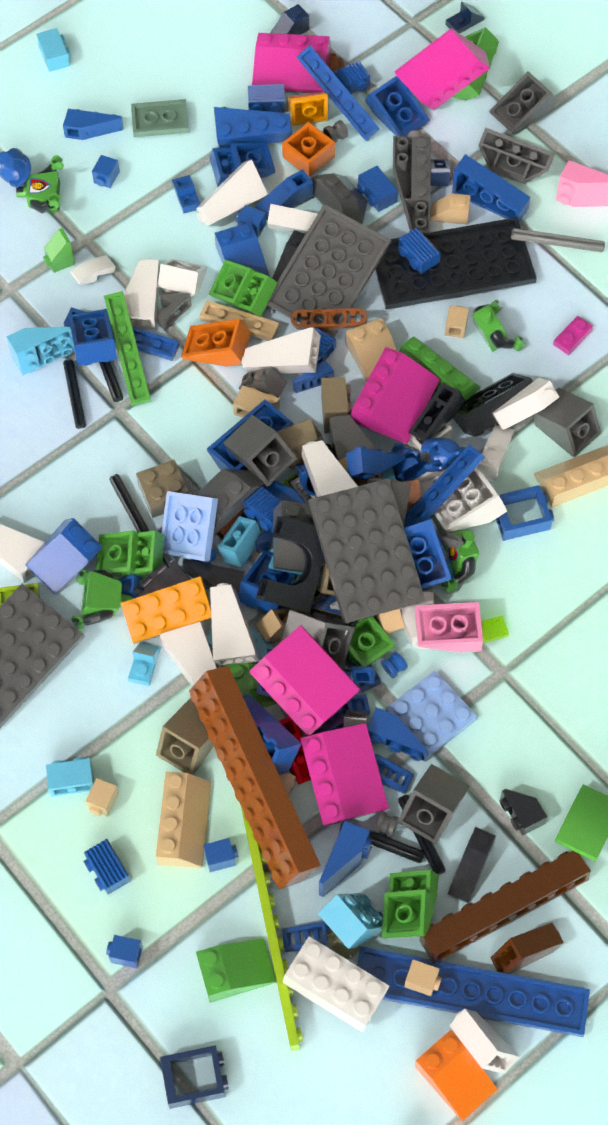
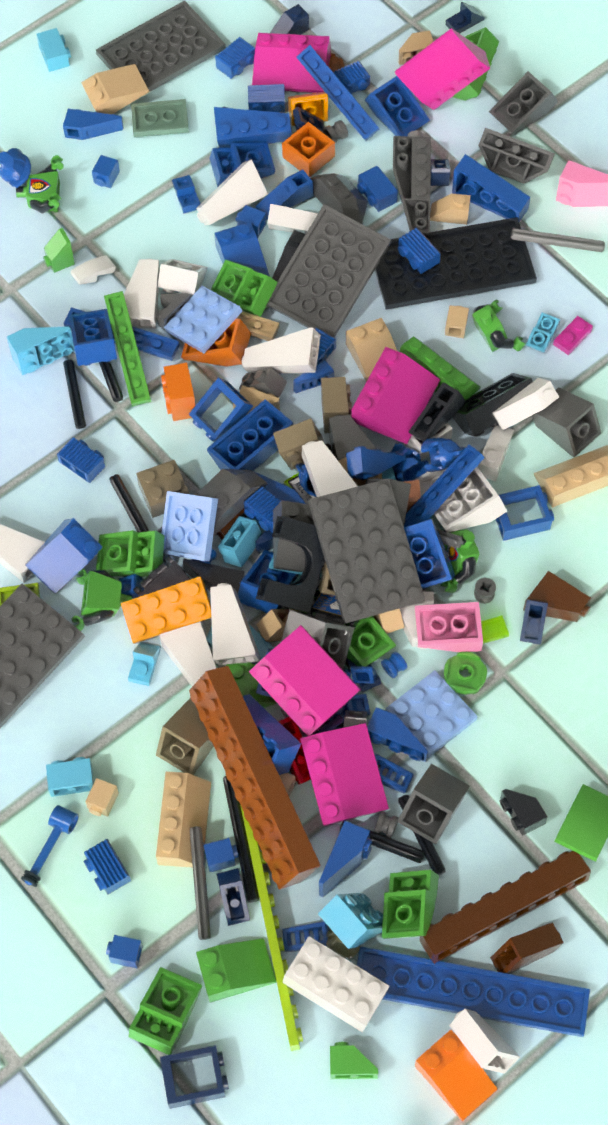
(62, 821): none -> blue piece
(81, 459): none -> blue brick
(115, 88): none -> tan slope
(164, 46): none -> dark grey plate
(165, 1011): none -> bright green slope
(178, 391): none -> orange brick
(200, 885): none -> dark grey axle
(203, 319): none -> light blue plate
(233, 897): none -> dark blue slope
(235, 58): none -> blue brick
(241, 843): none -> black axle
(242, 407): none -> blue window
(260, 450): dark grey slope -> none
(301, 117): none -> dark blue slope
(329, 315): dark orange beam -> none
(350, 1063): none -> bright green slope
(414, 45): none -> tan slope
(423, 978): tan brick -> none
(469, 684): none -> bright green plate
(471, 864): black slope -> none
(483, 595): none -> dark grey wheel
(533, 621): none -> dark blue slope
(543, 332): none -> medium azure slope
(562, 598): none -> reddish brown slope

